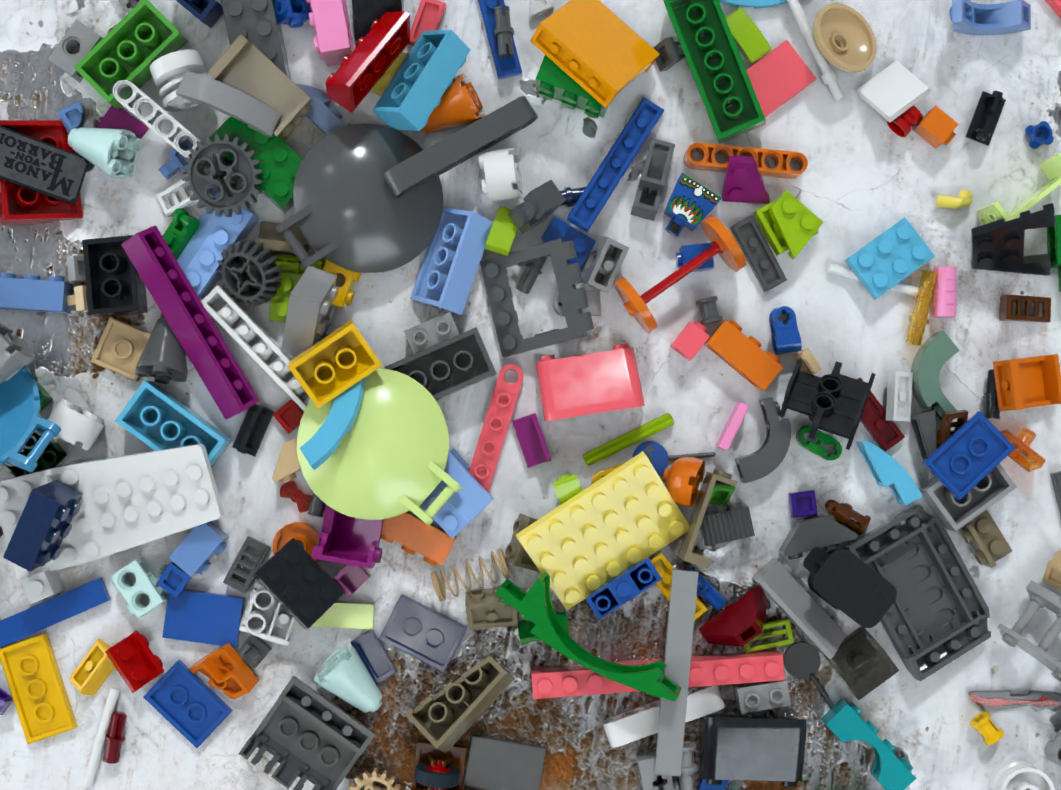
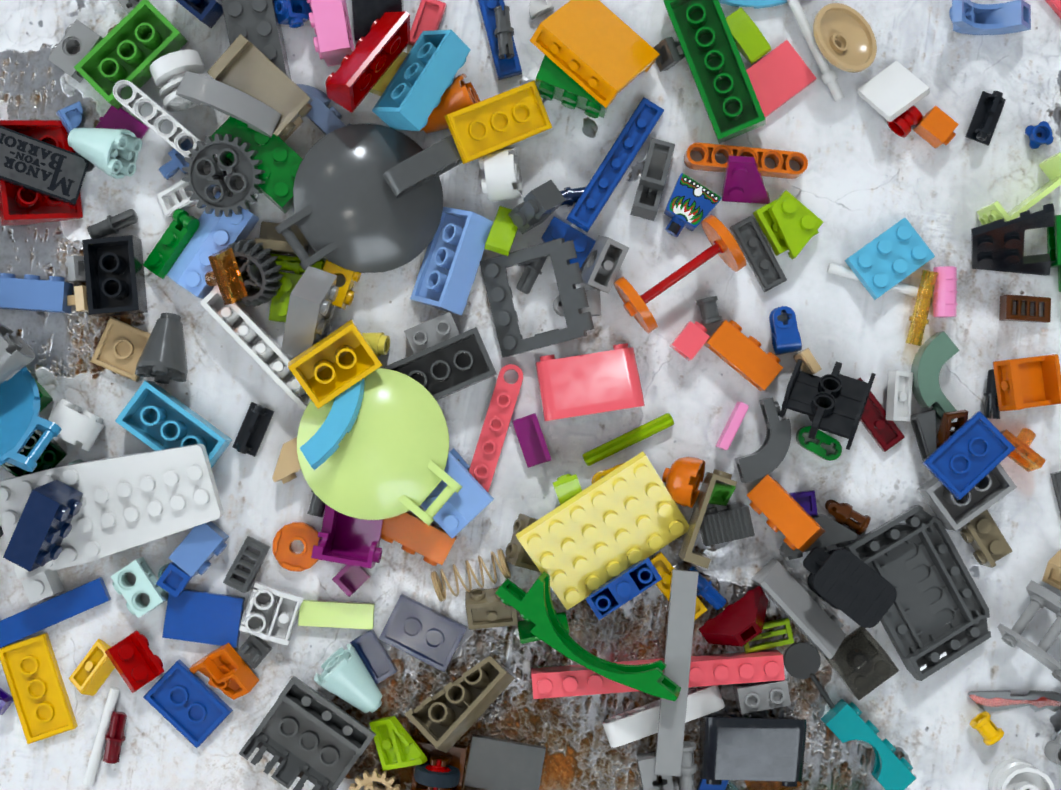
(113, 224): none -> dark grey axle
(190, 322): magenta brick -> none
(226, 276): none -> clear orange tile
(289, 416): red tile -> none
(290, 490): clear red piece -> none
(299, 584): black brick -> none
(378, 342): none -> light yellow cone
(395, 745): none -> lime wing
(498, 122): none -> yellow tile
(659, 457): blue piece -> none
(689, 252): blue brick -> none
(784, 514): none -> orange brick
(889, 473): medium azure slope -> none
(952, 202): light yellow arm -> none

